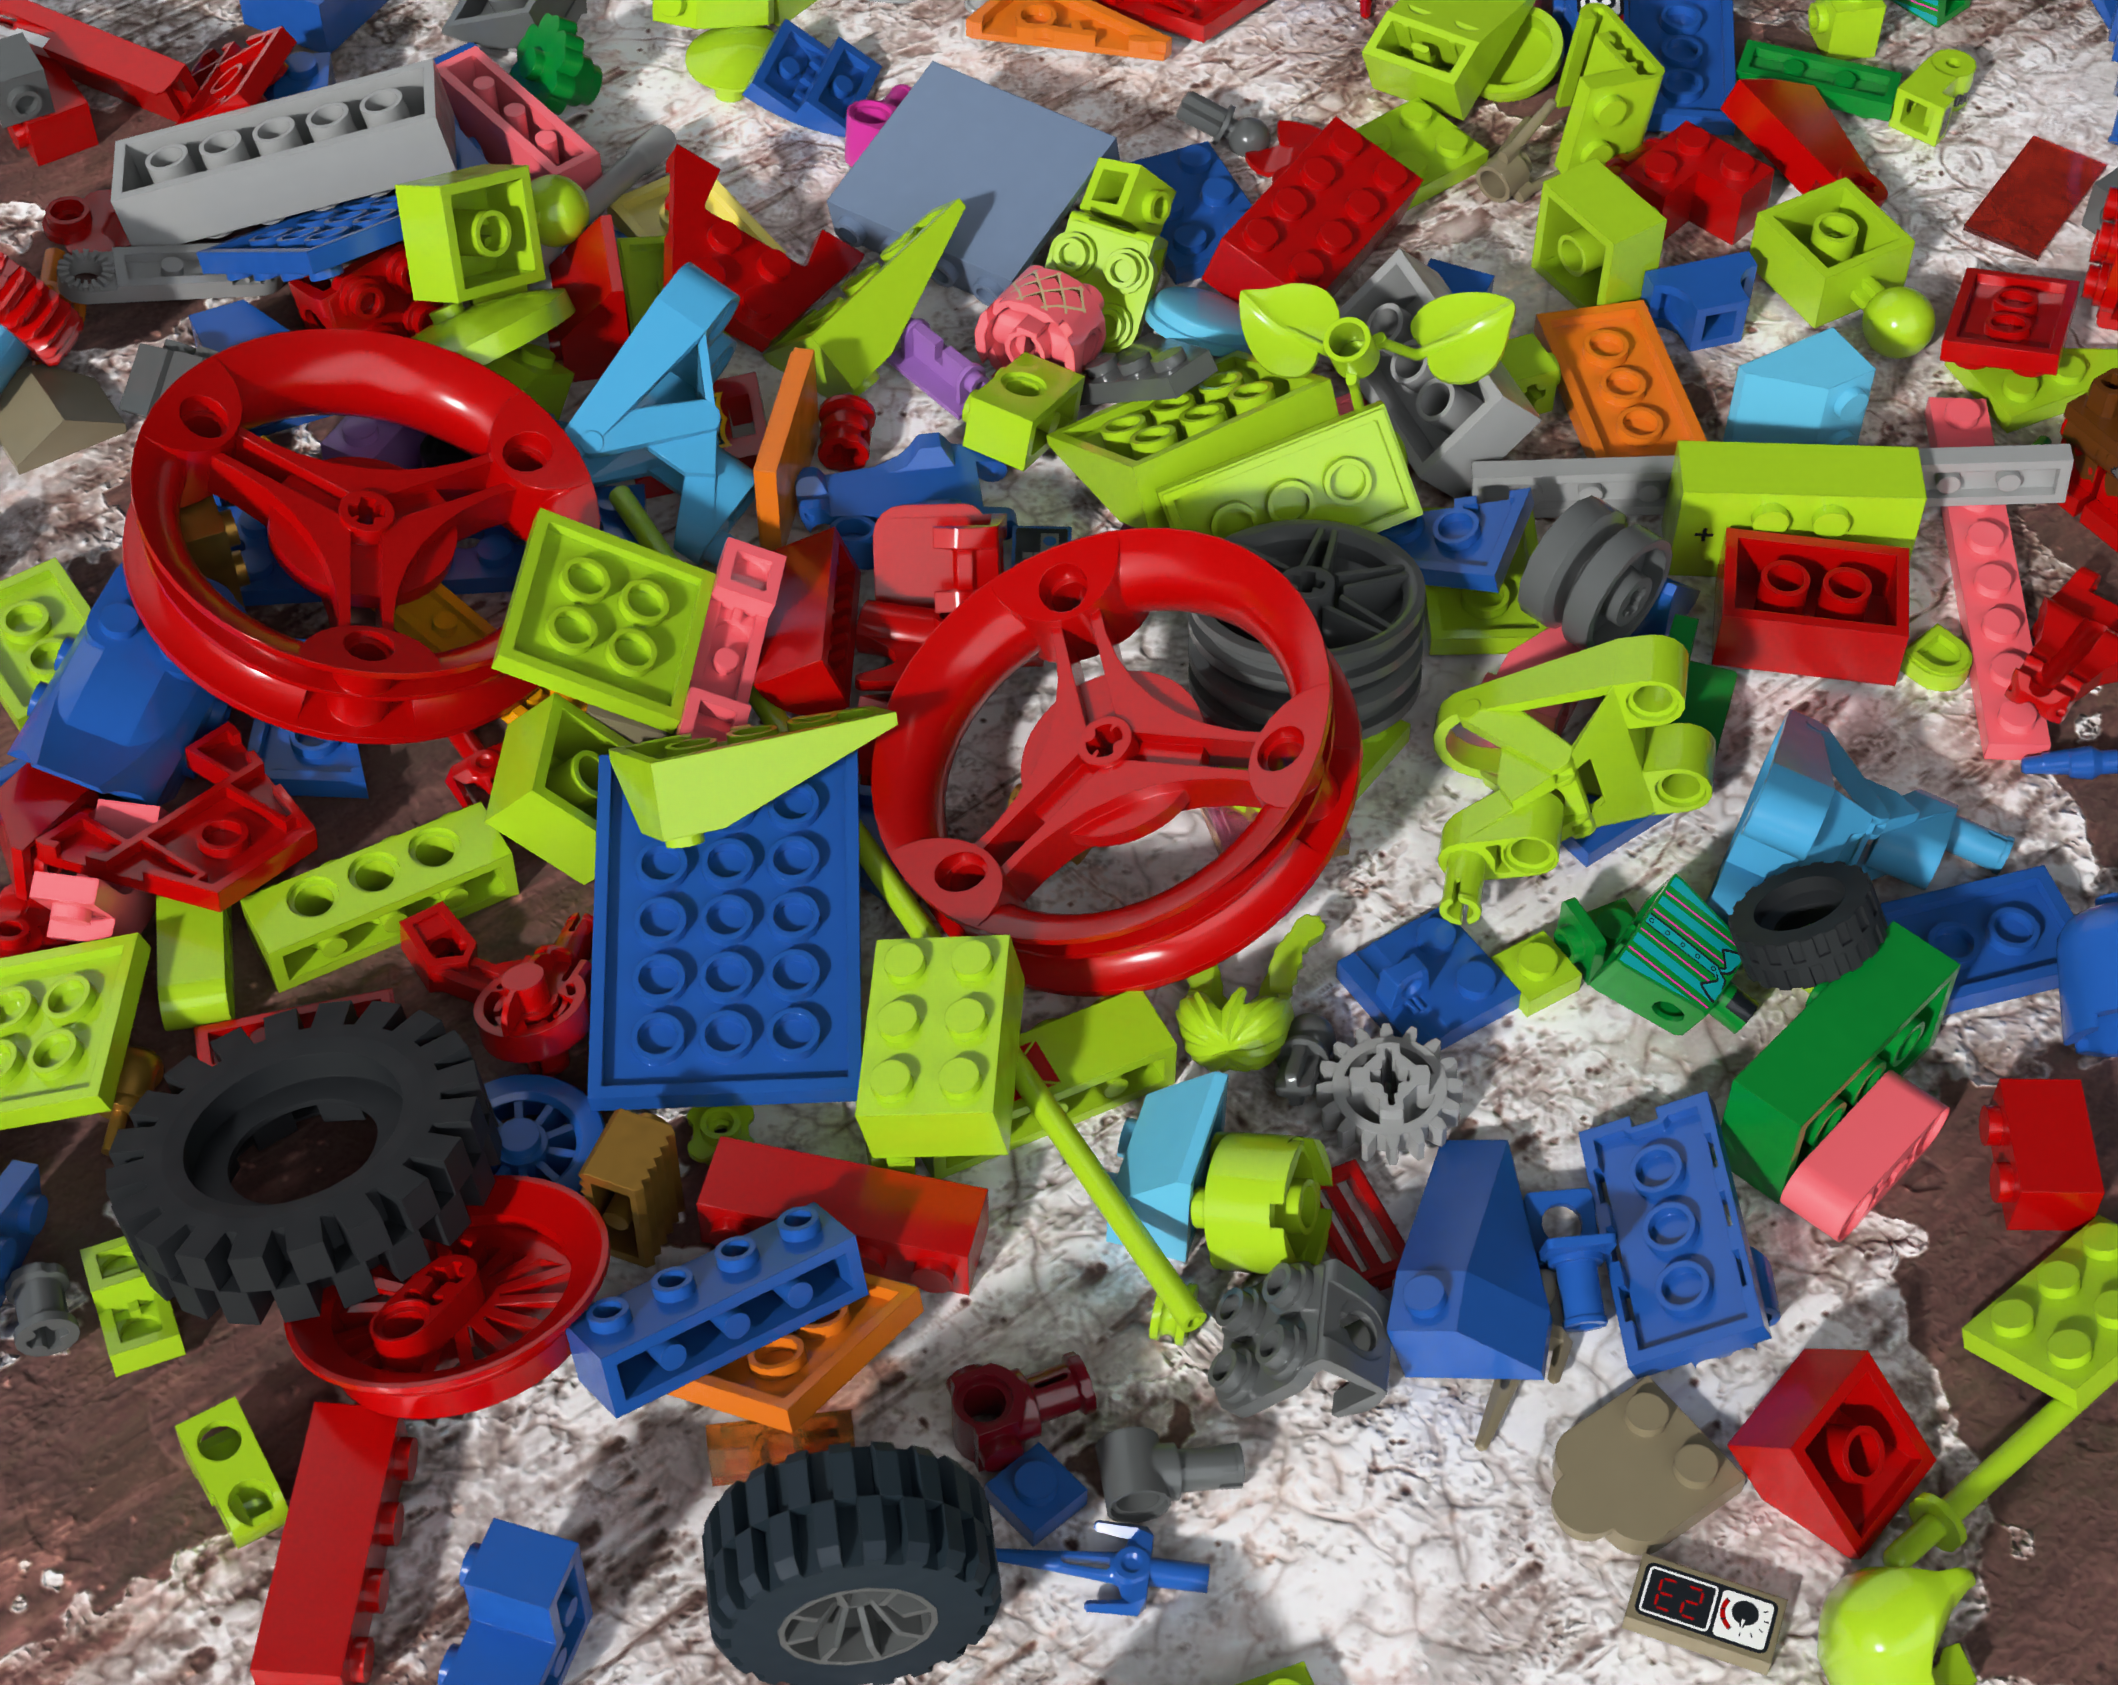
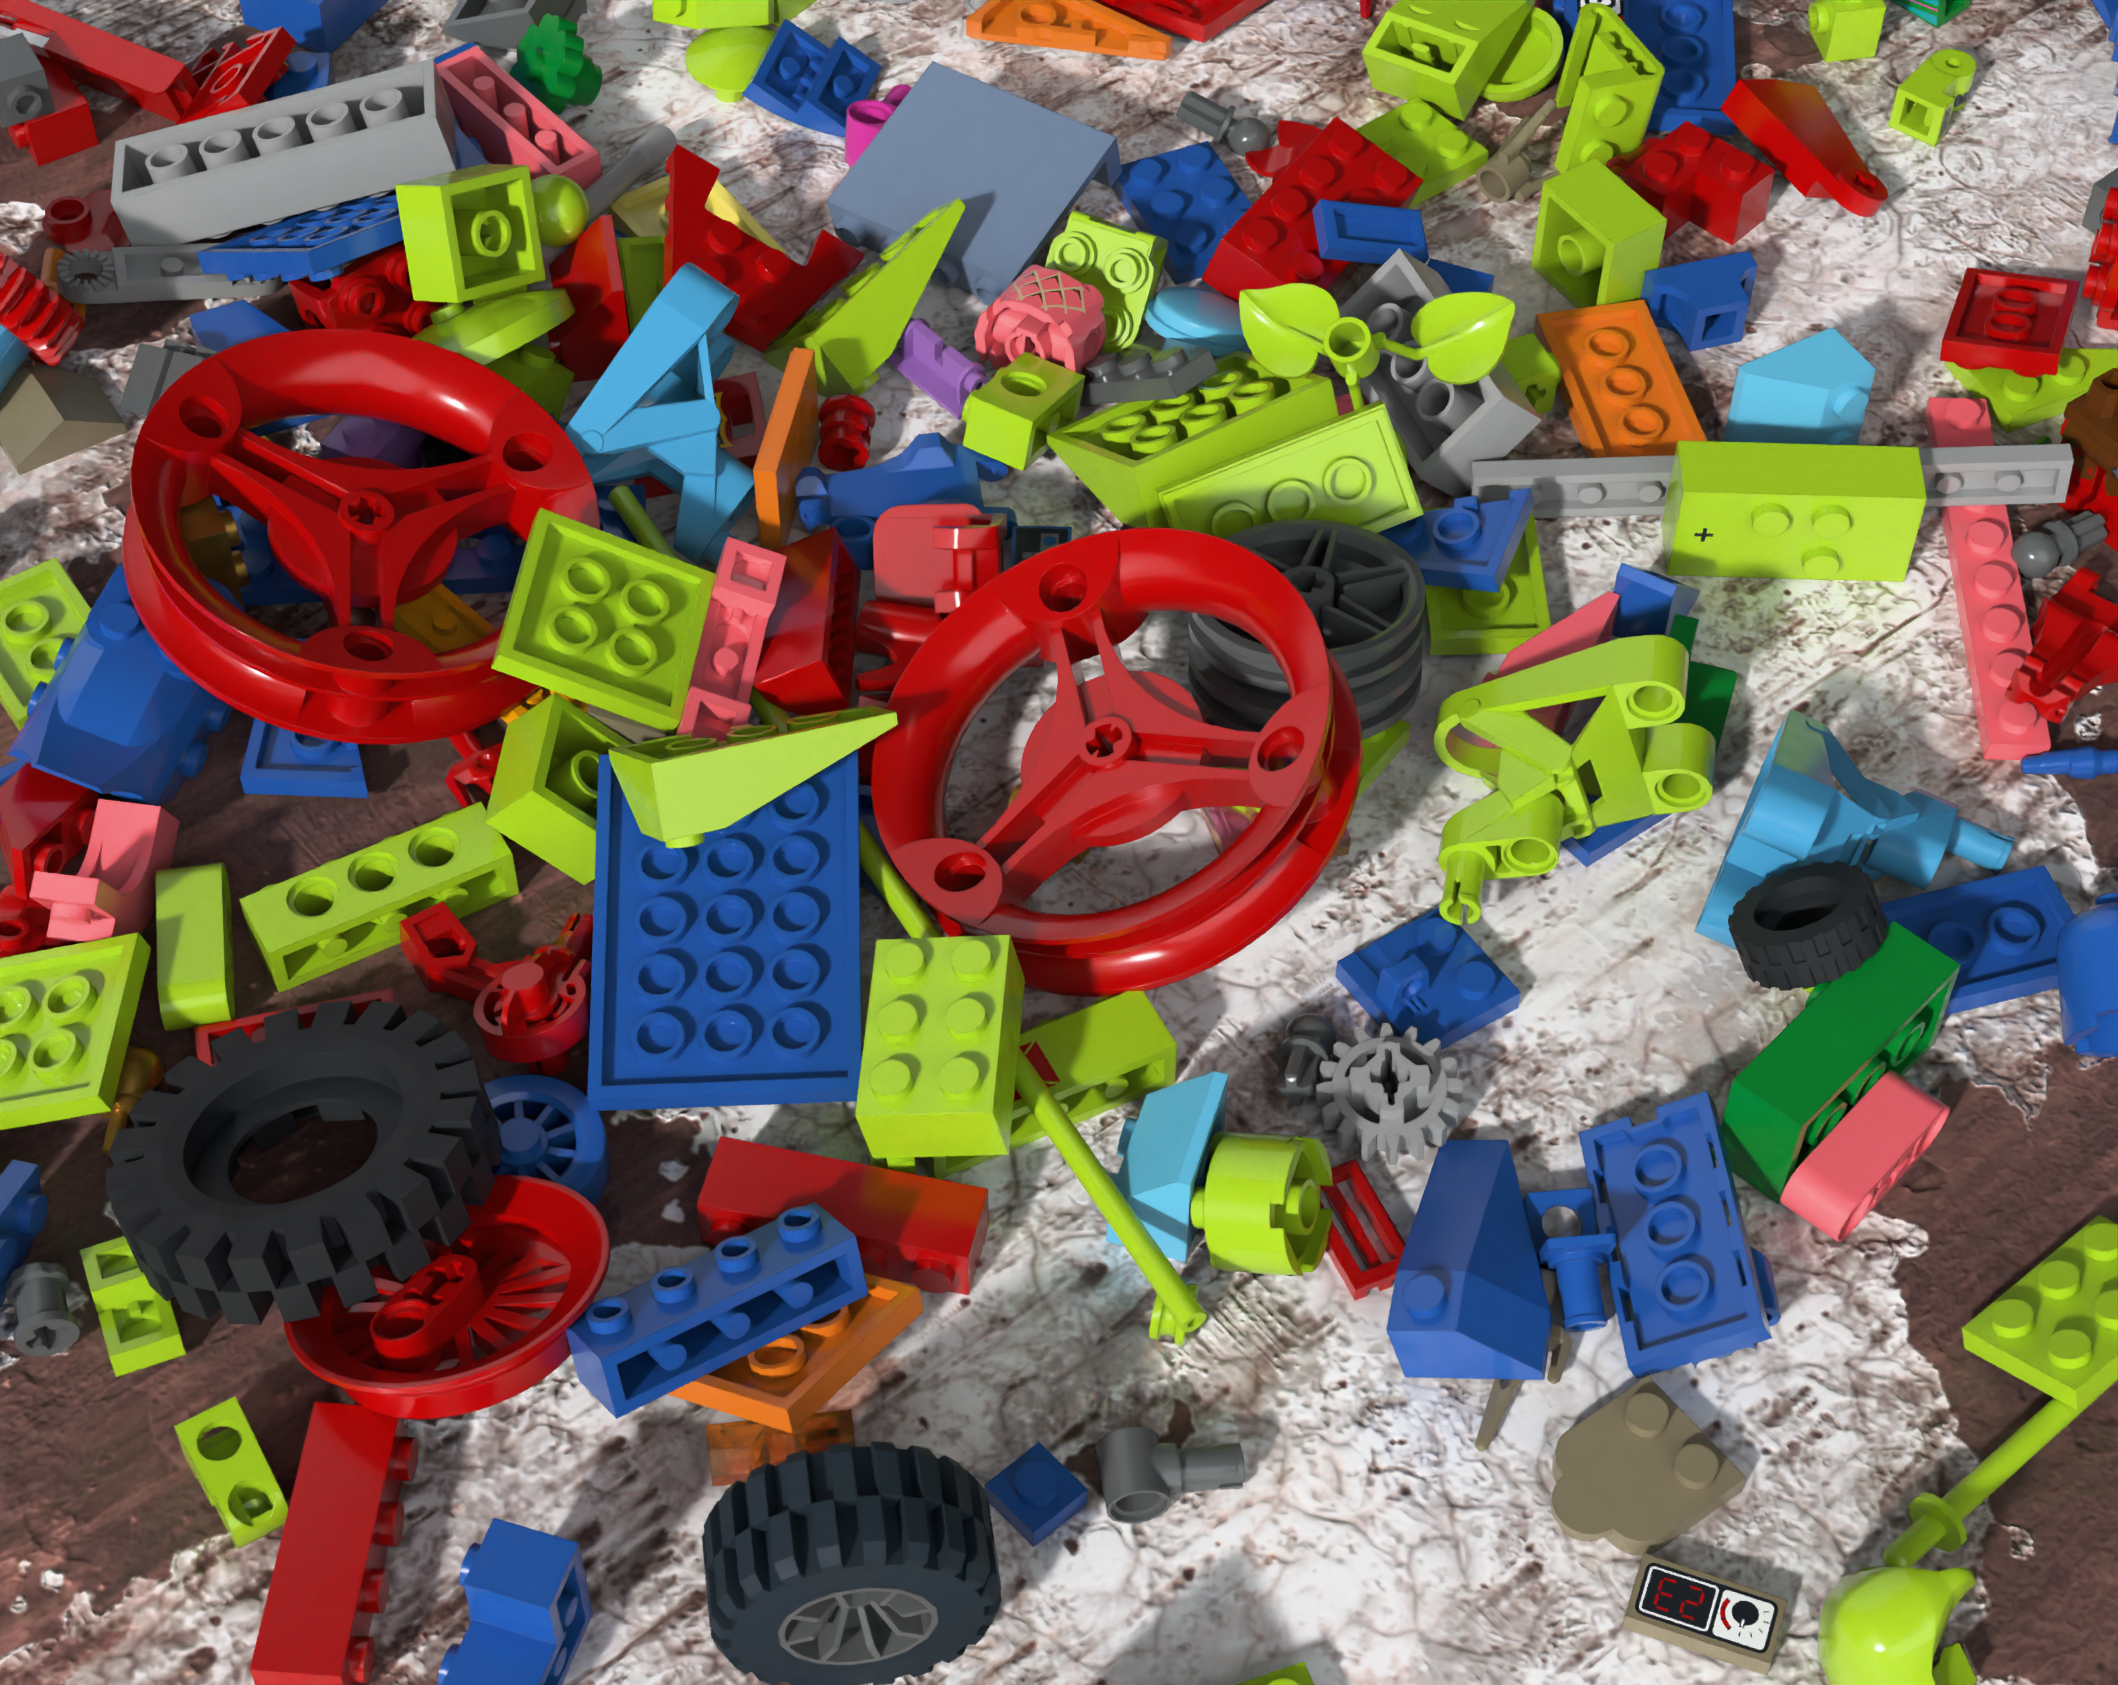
(205, 849): red wing -> none
(635, 1184): pearl gold brick -> none
(709, 1119): lime plate -> none
(1018, 1402): dark red connector -> none
(1128, 196): lime brick -> none
(1129, 1569): blue piece -> none
(1238, 1034): lime hair -> none
(1292, 1330): dark grey piece -> none
(1367, 232): none -> blue tile
(1538, 972): lime plate -> none
(1592, 934): green bracket -> none
(1594, 574): dark grey wheel -> none
(1676, 964): green torso -> none
(1811, 606): red brick -> none
(1833, 1448): red slope -> none
(1841, 83): green plate -> none
(1843, 255): lime brick -> none
(1937, 660): lime tile -> none
(2035, 197): clear red piece -> none
(2042, 1154): red brick -> none
(2057, 544): none -> dark grey axle

